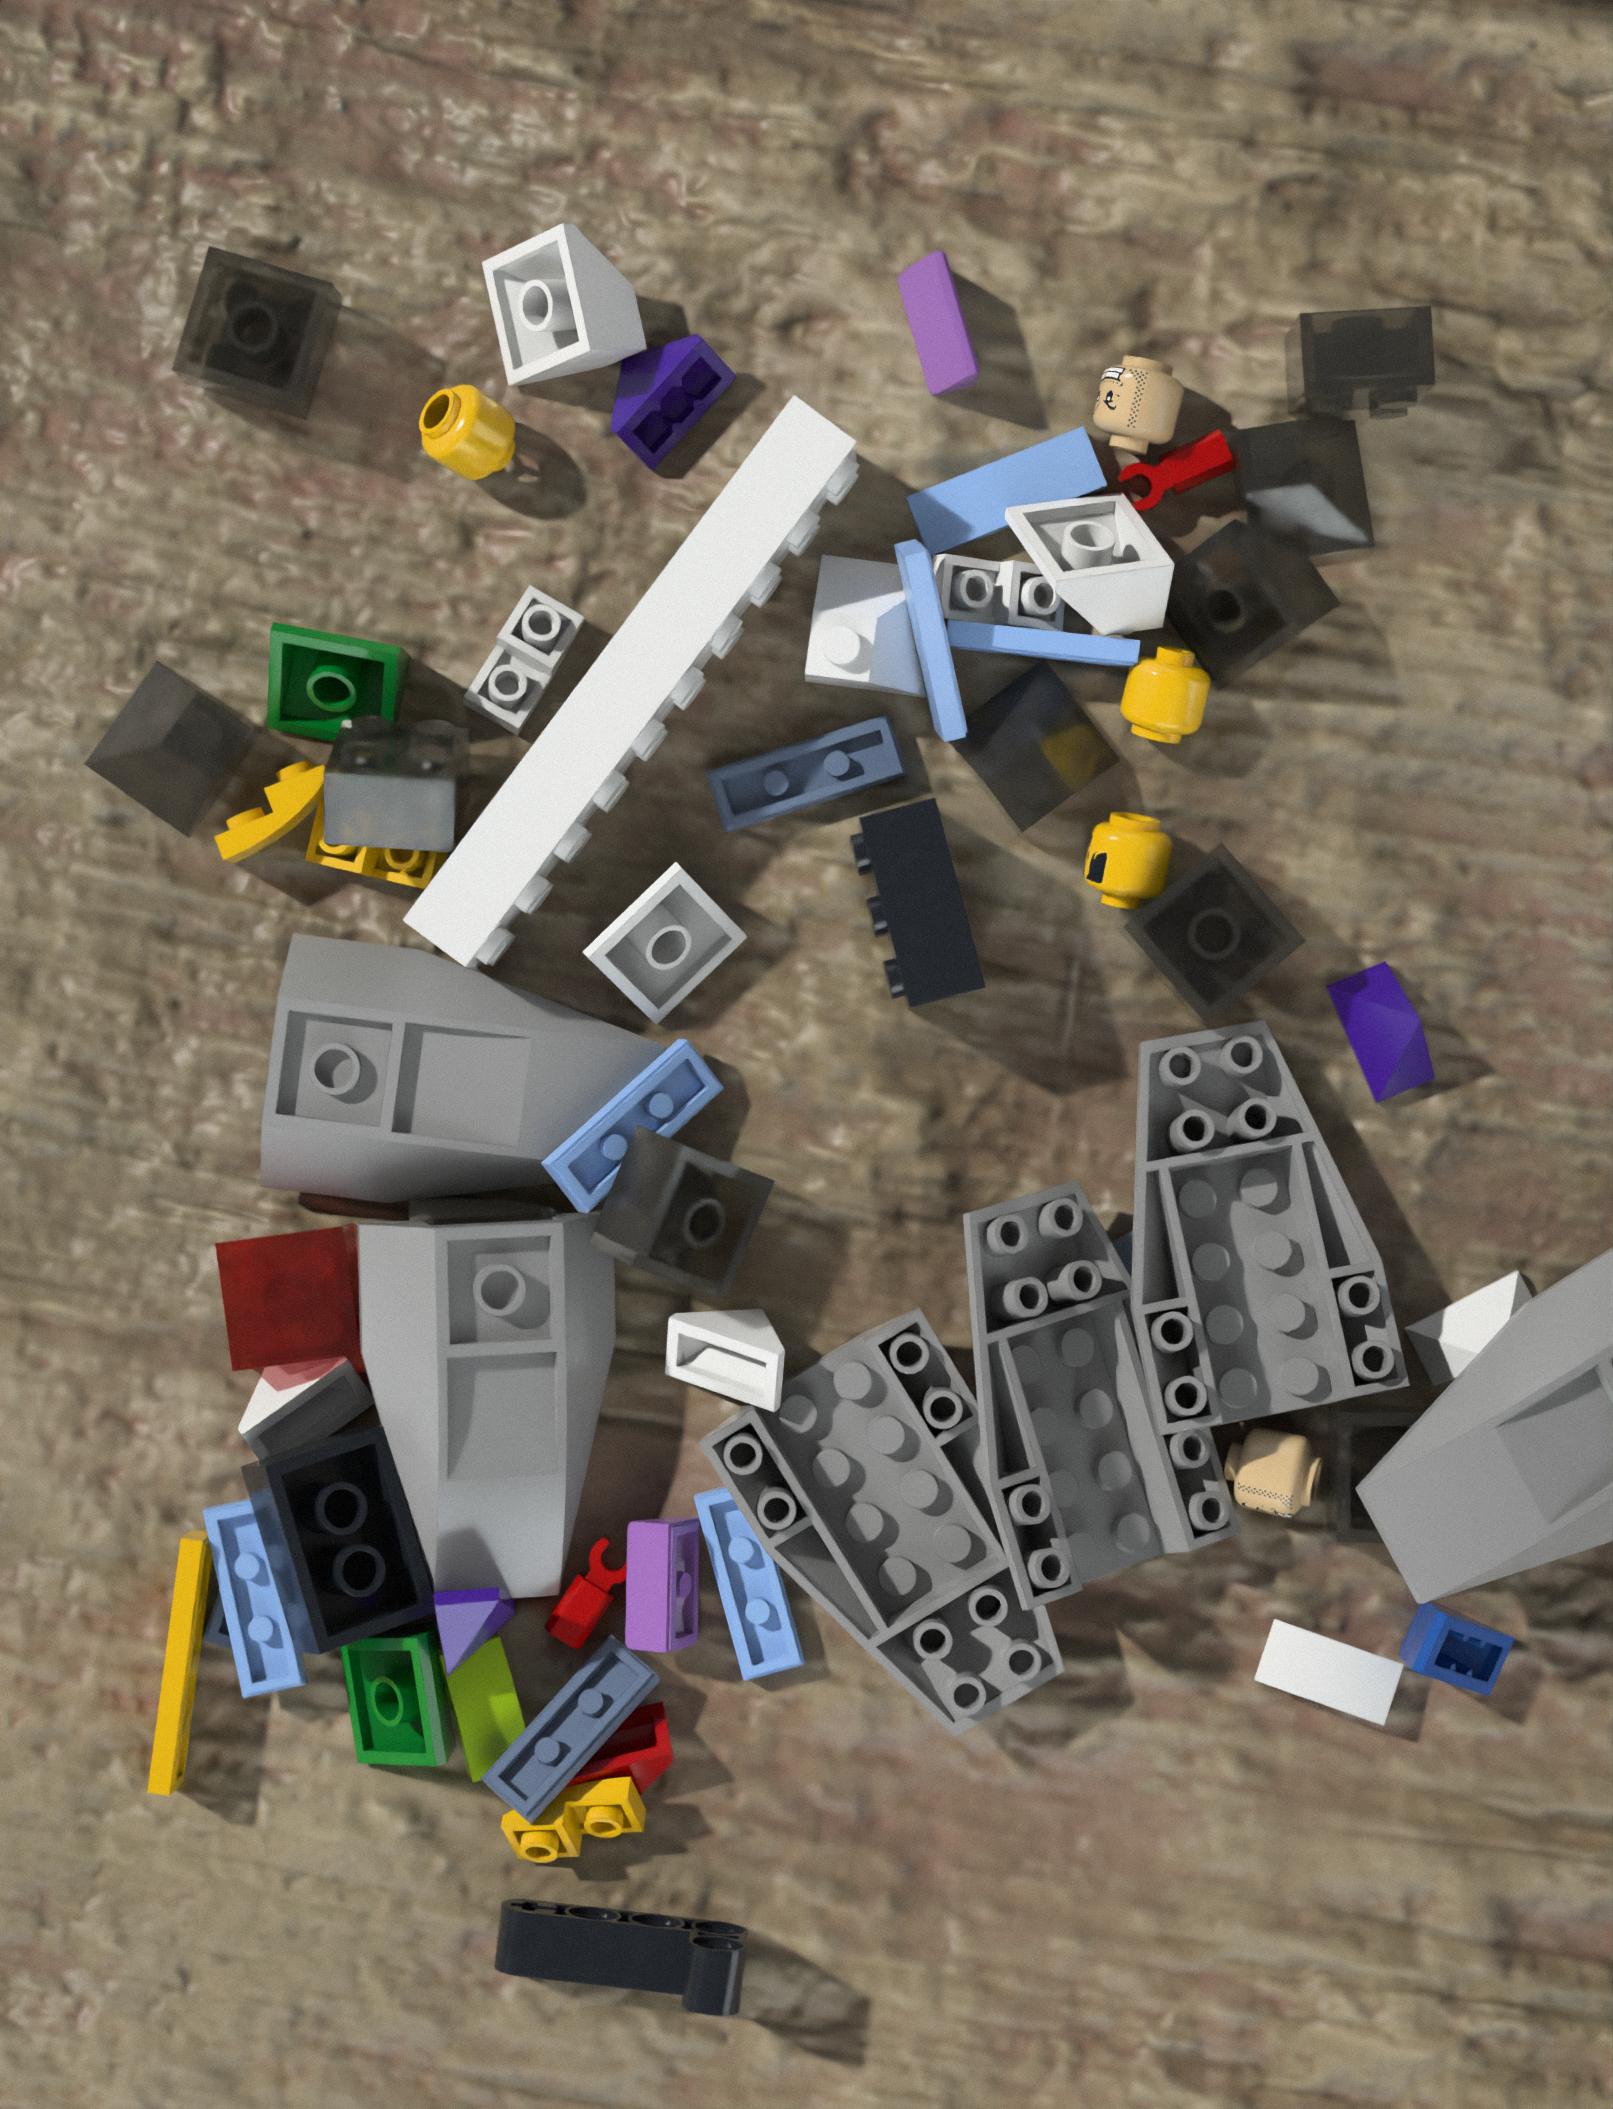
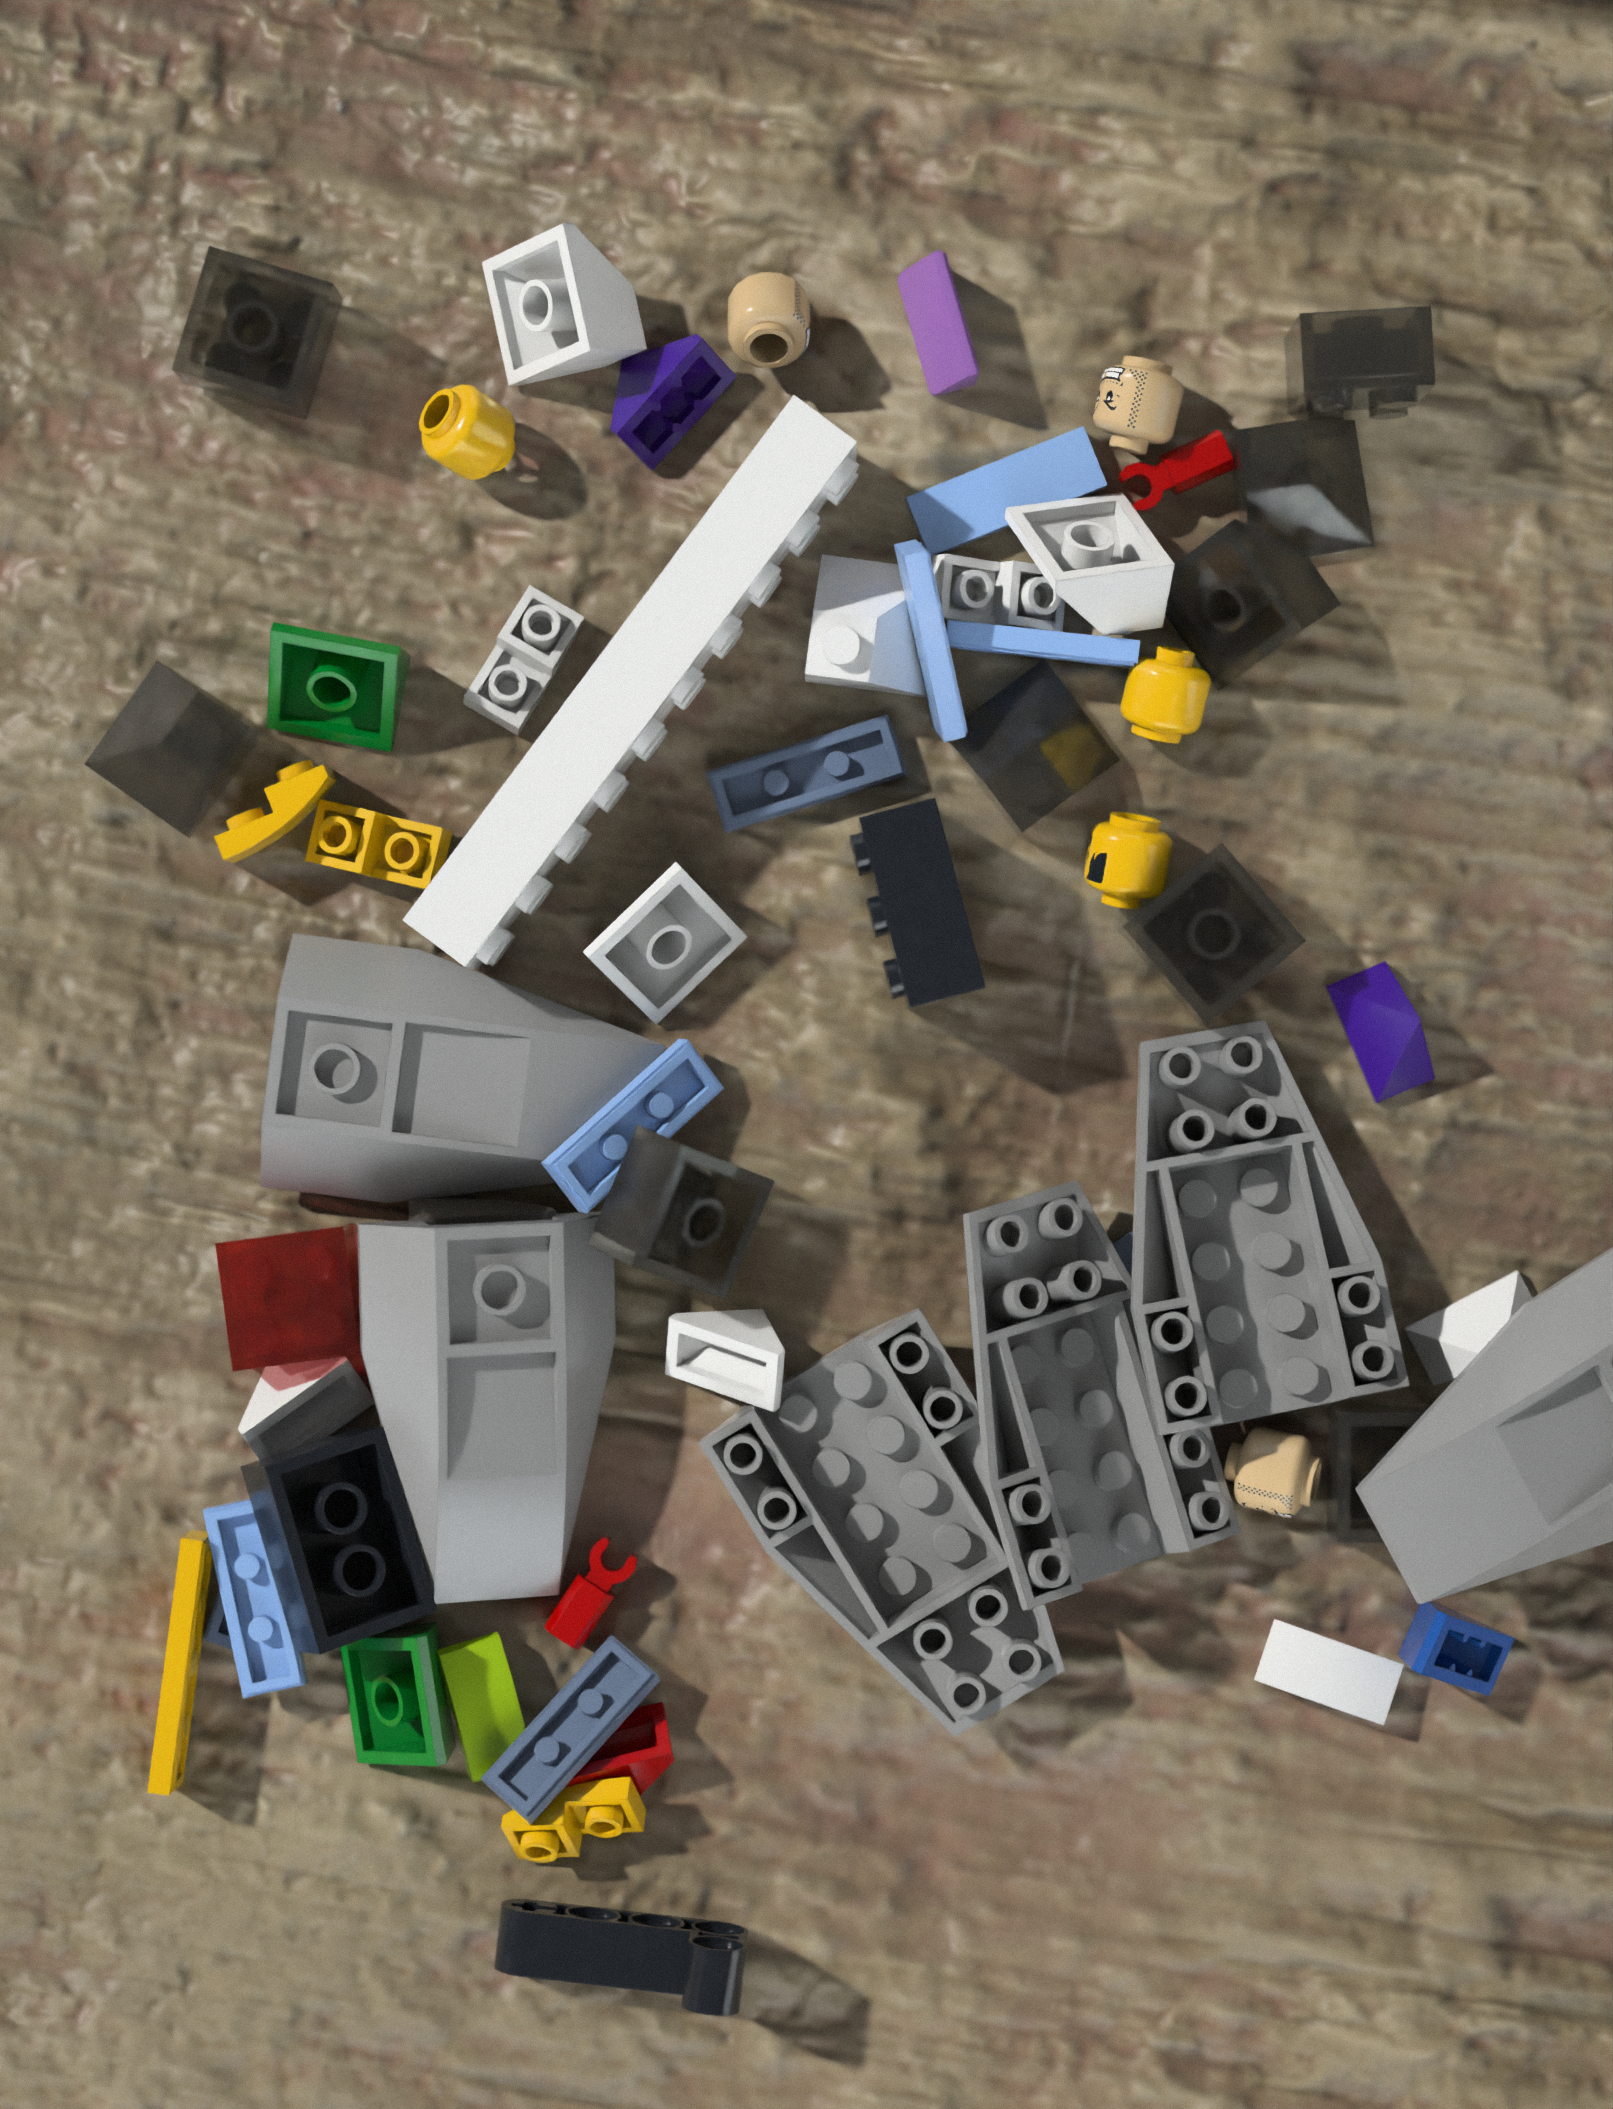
(397, 784): clear smoke brick -> none
(469, 1620): slope -> none
(662, 1584): medium lavender slope -> none
(749, 1589): light blue tile -> none
(768, 320): none -> tan head

